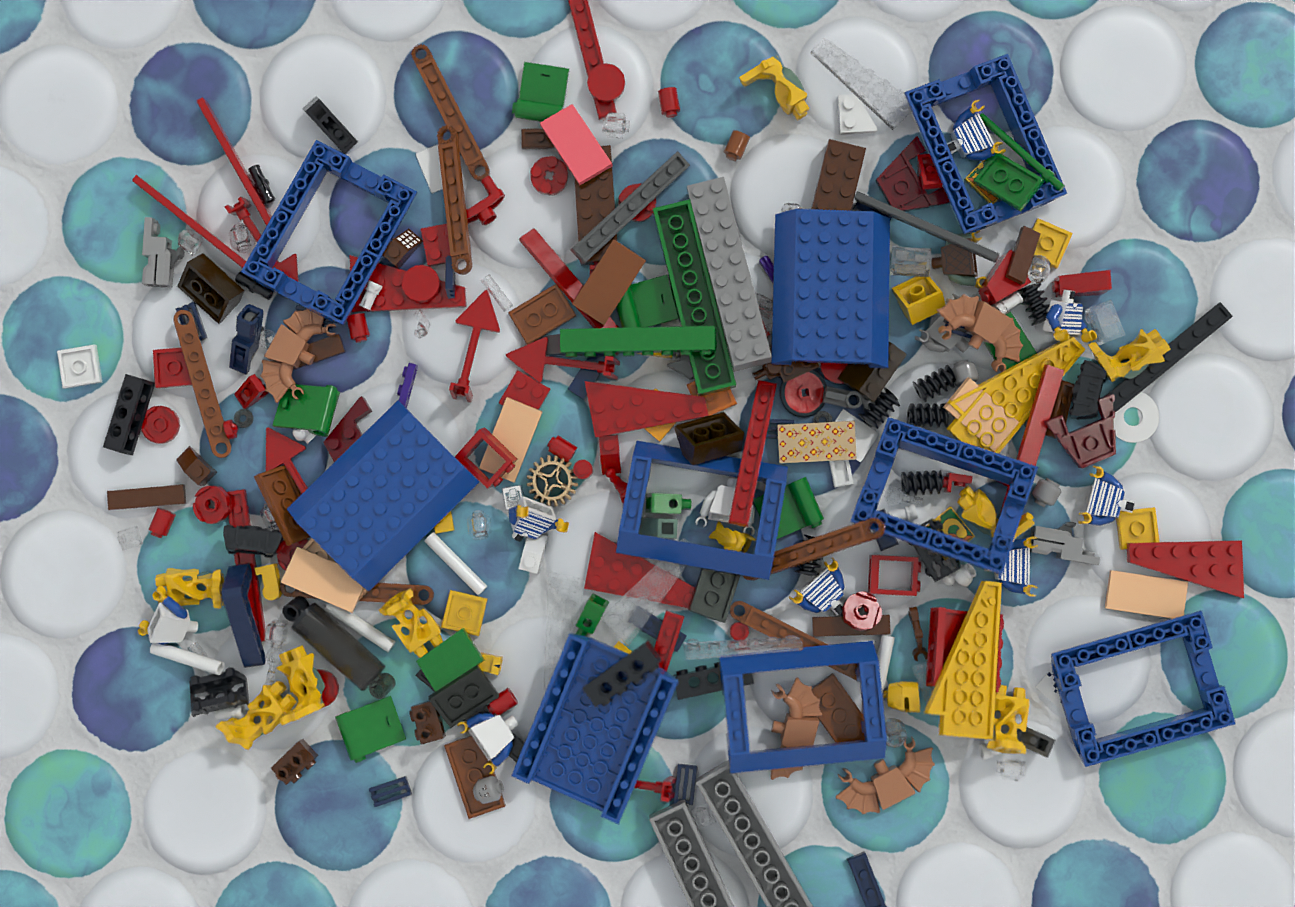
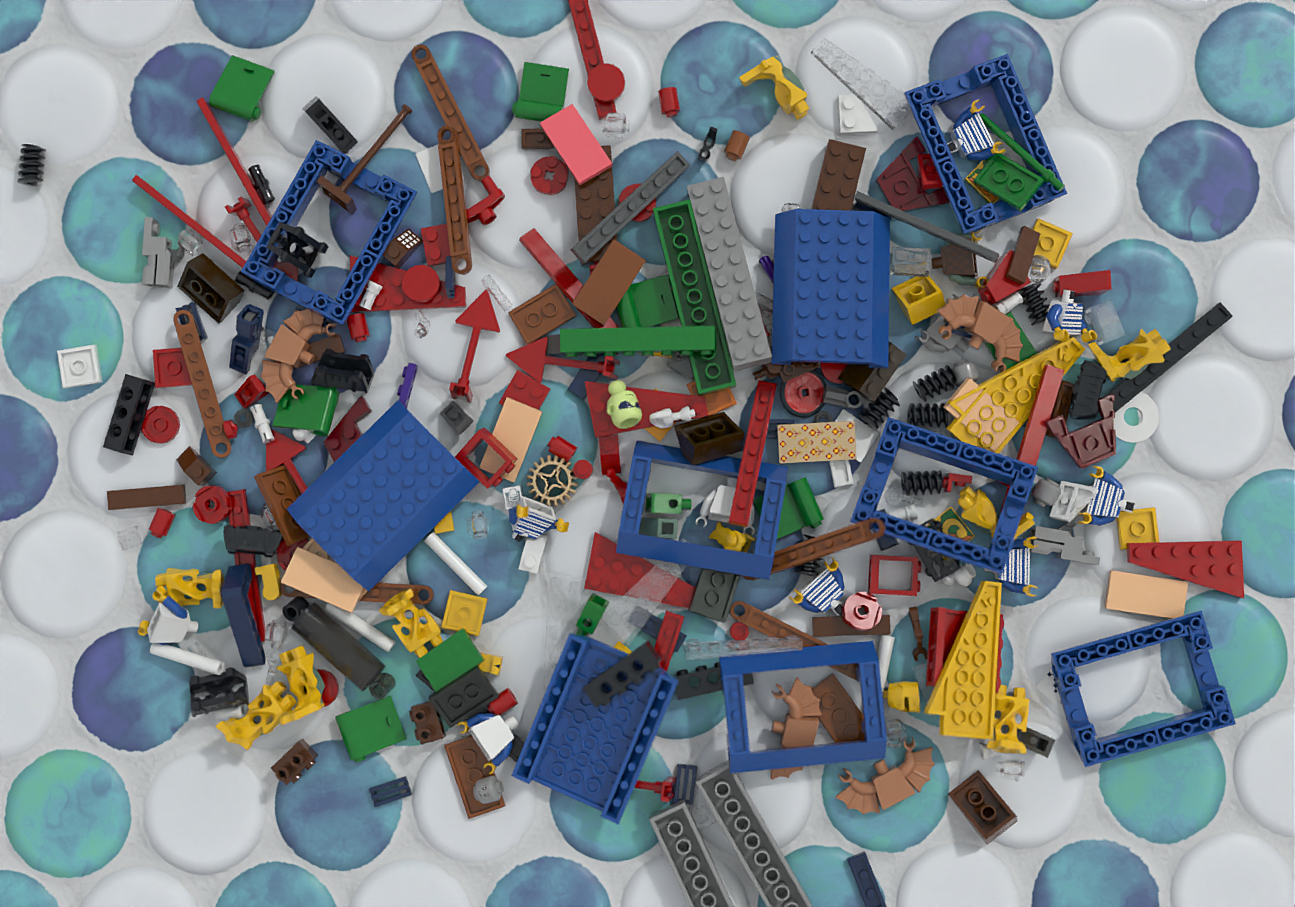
(31, 165): none -> black piece
(241, 88): none -> green door
(262, 423): none -> white pin
(301, 239): none -> black piece
(338, 193): none -> reddish brown tile
(344, 371): none -> black piece
(456, 417): none -> dark grey slope
(623, 406): none -> yellowish green piece
(665, 417): none -> white piece
(711, 135): none -> black cap
(983, 807): none -> reddish brown slope
(1072, 500): none -> white wing

